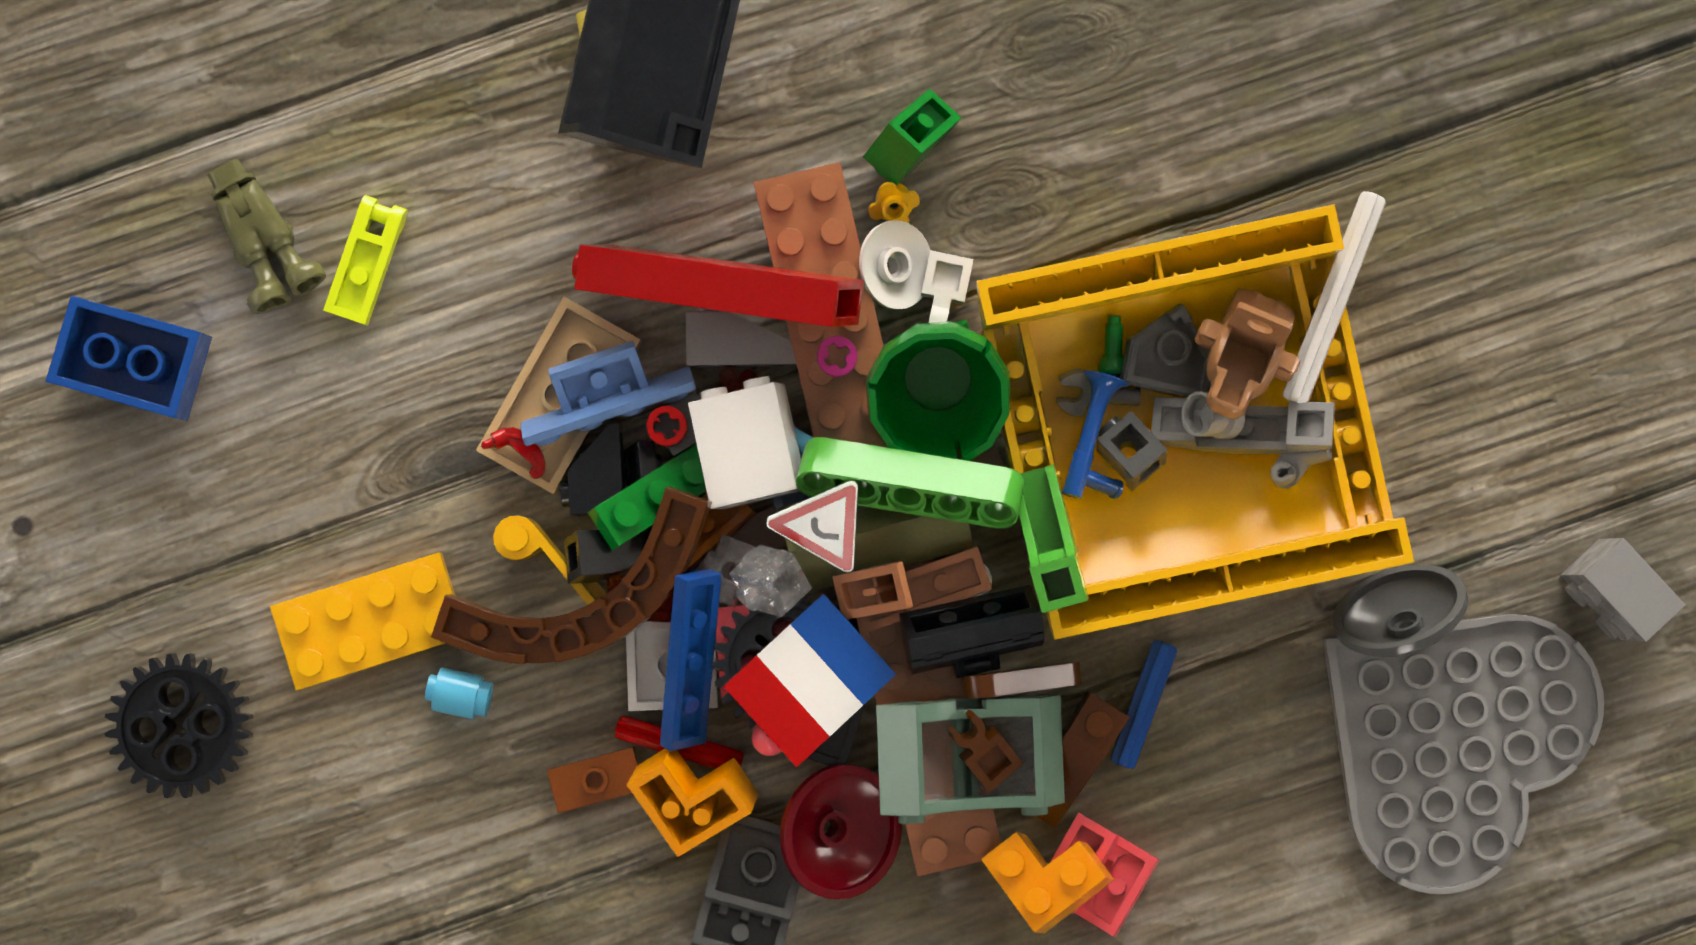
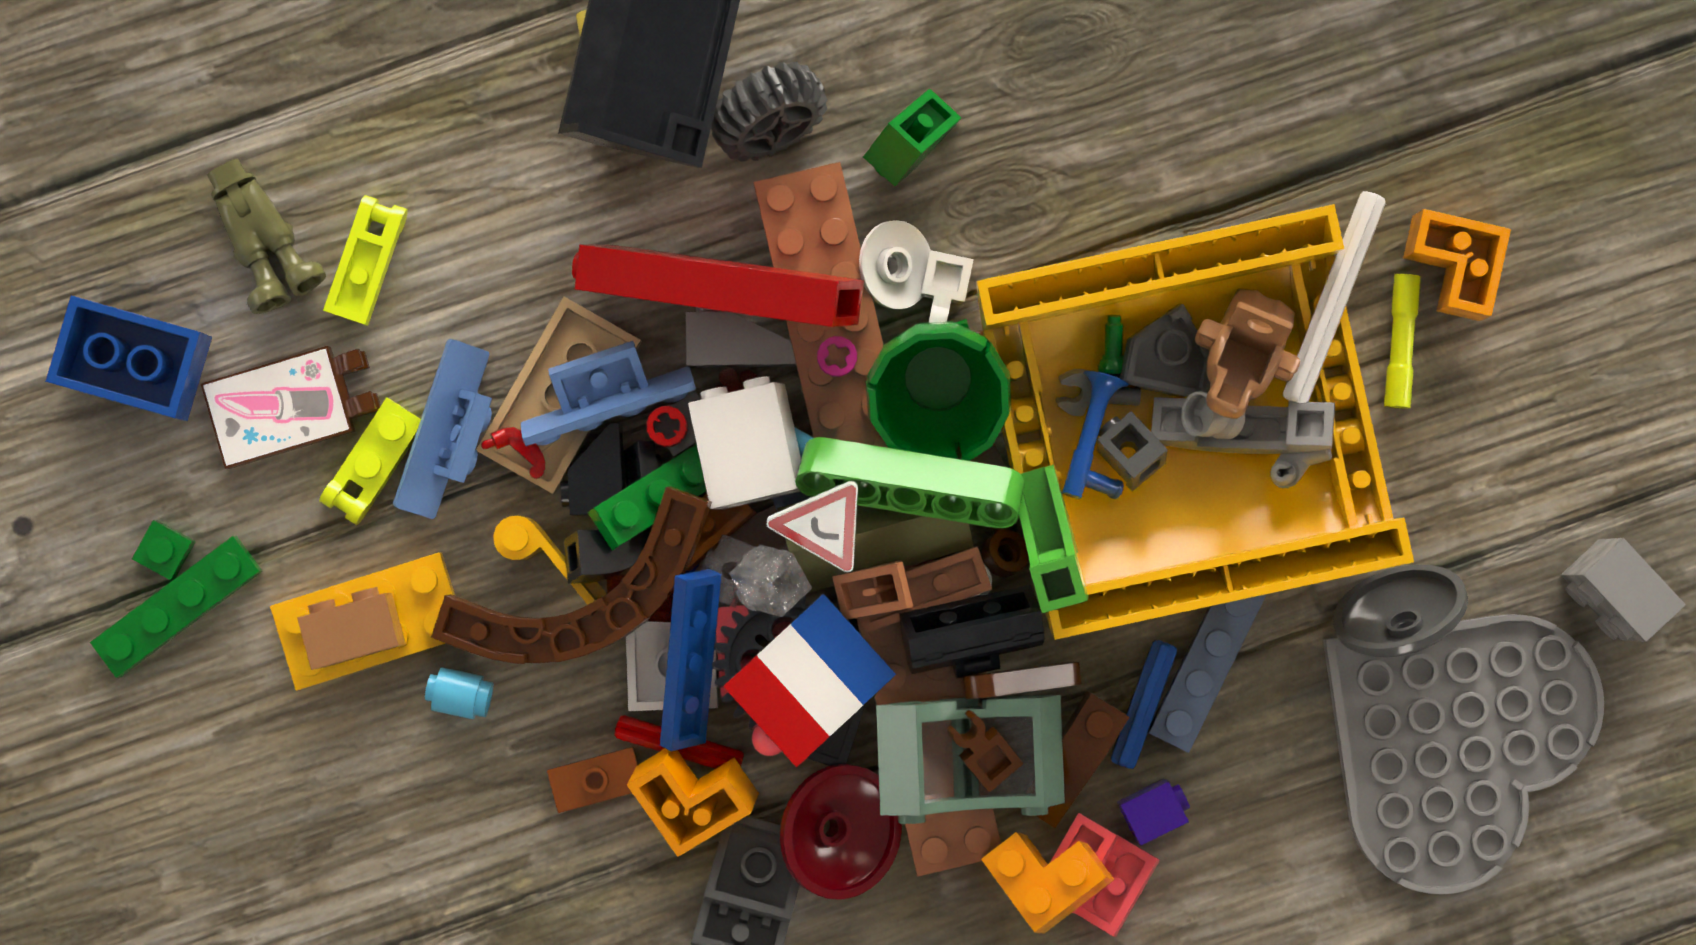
(149, 699): black gear -> none
(163, 550): none -> green plate
(176, 606): none -> green plate
(286, 405): none -> tile
(351, 629): none -> medium nougat brick
(372, 460): none -> neon yellow plate
(447, 430): none -> medium blue bracket
(768, 111): none -> dark grey gear
(888, 194): yellow plate -> none
(1011, 546): none -> reddish brown plate
(1154, 810): none -> dark purple brick
(1203, 671): none -> sand blue plate
(1404, 312): none -> neon yellow piece
(1468, 251): none -> light orange brick

